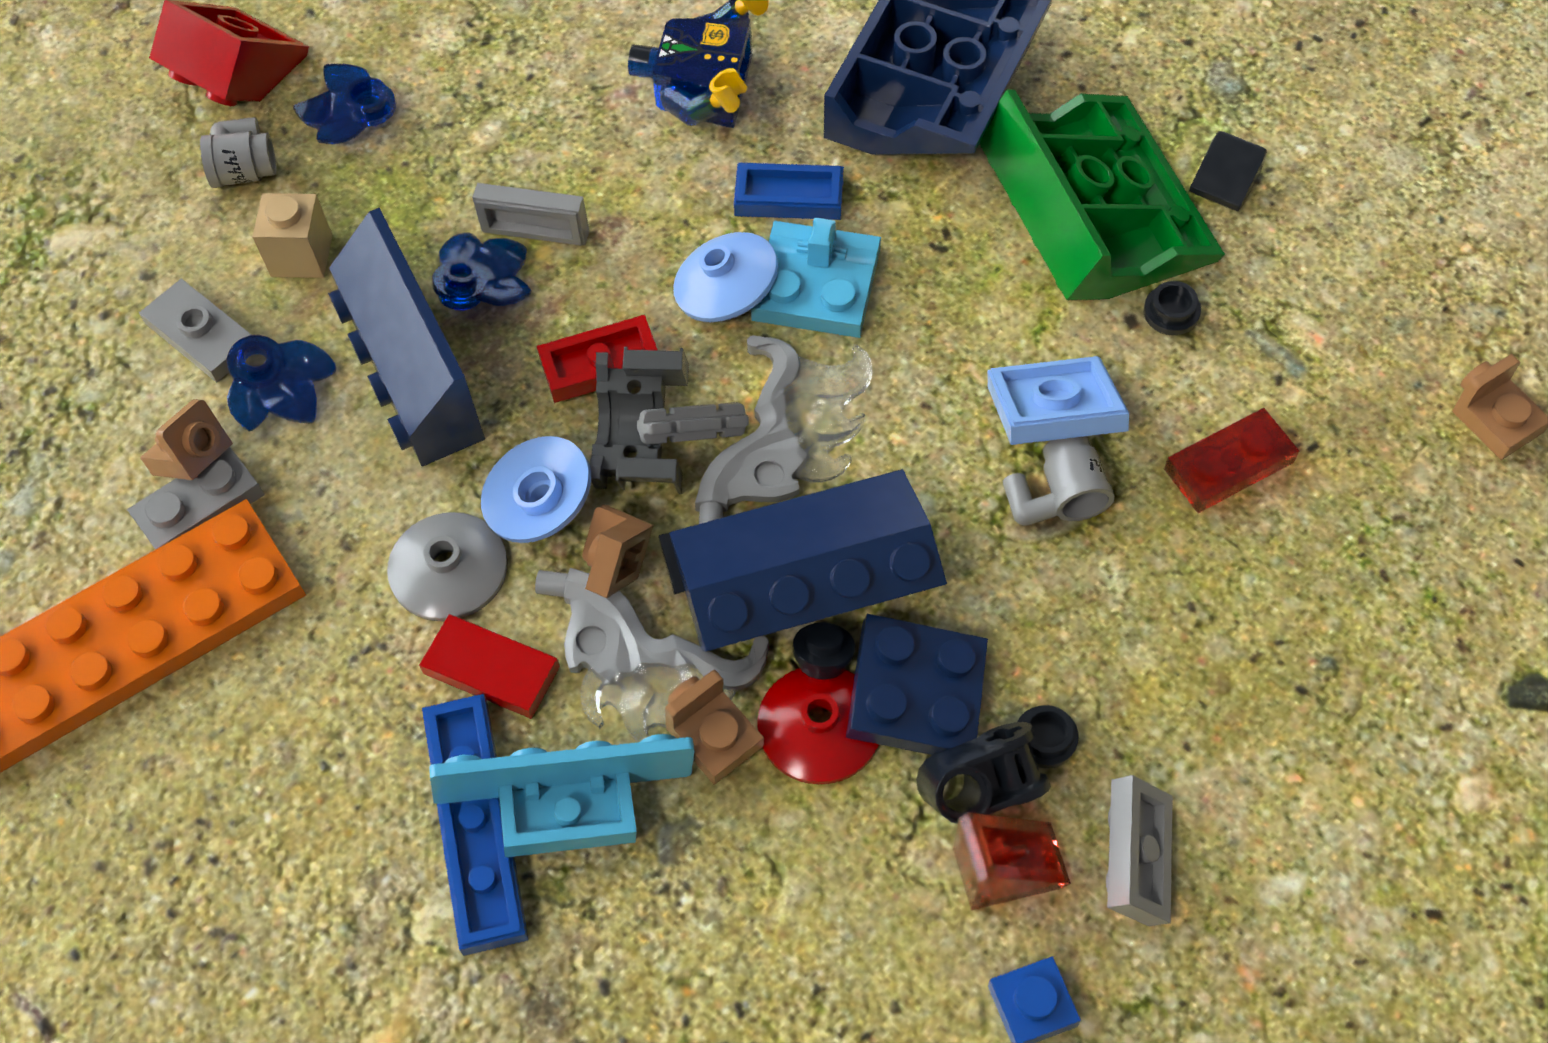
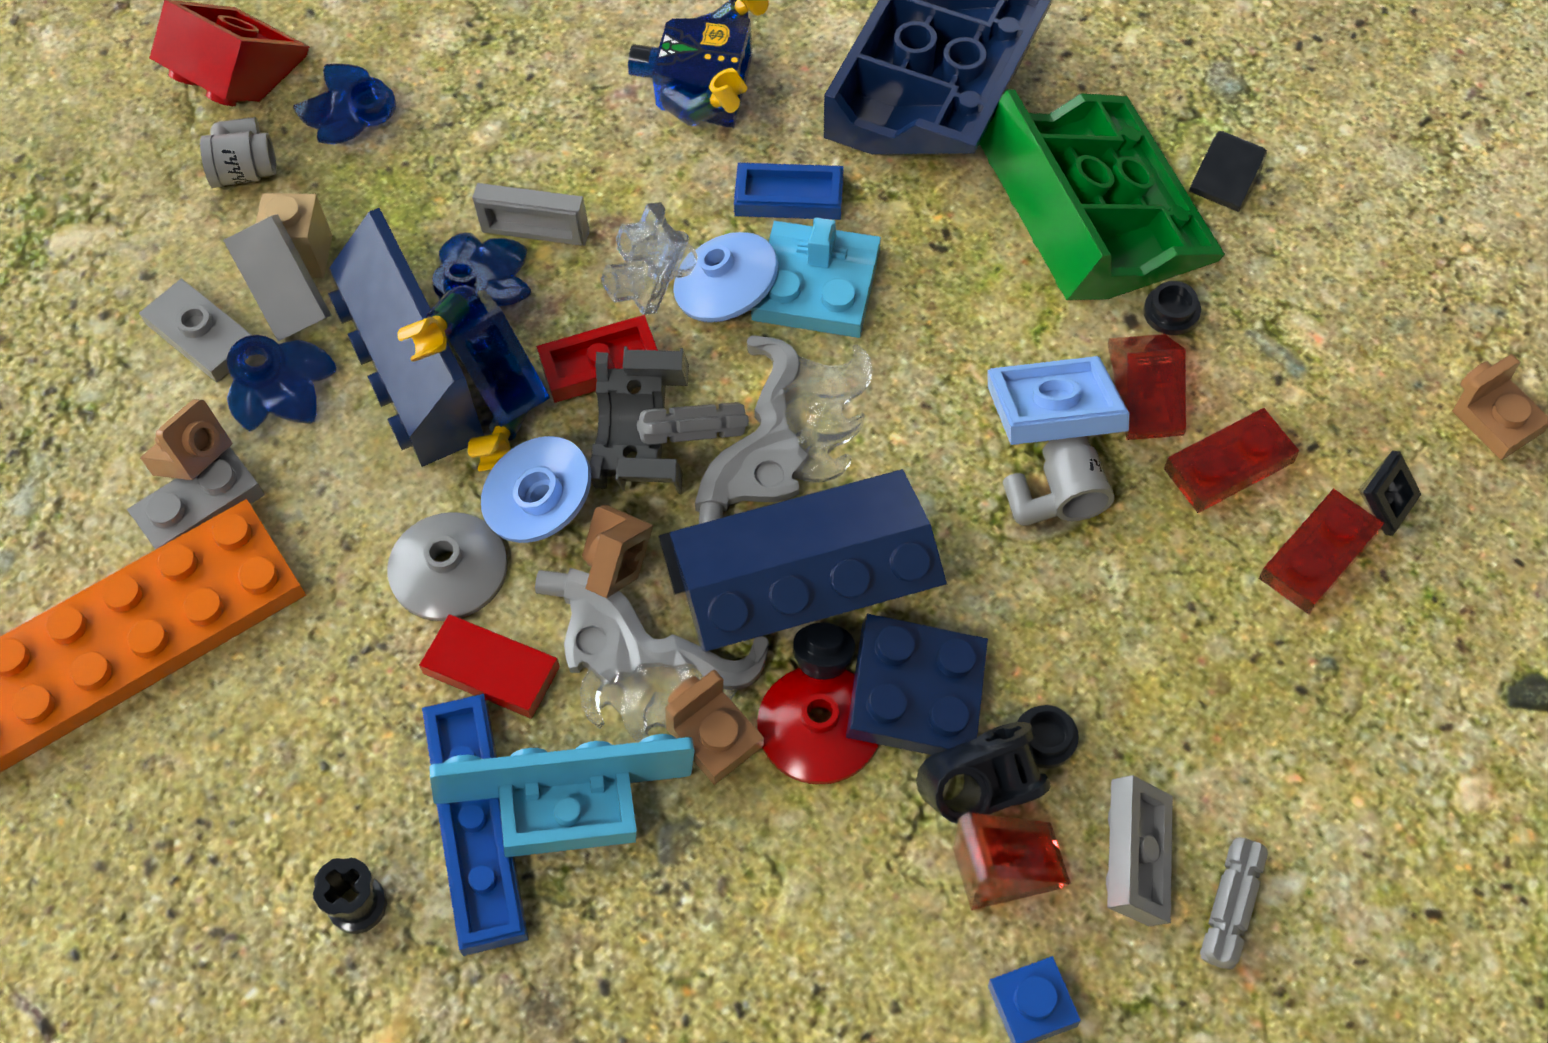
(277, 277): none -> light grey tile
(336, 879): none -> black bush
(490, 358): none -> clear blue torso
(651, 258): none -> clear hips
(1151, 383): none -> clear red slope
(1234, 903): none -> light grey axle
(1321, 551): none -> clear red plate
(1390, 492): none -> black slope

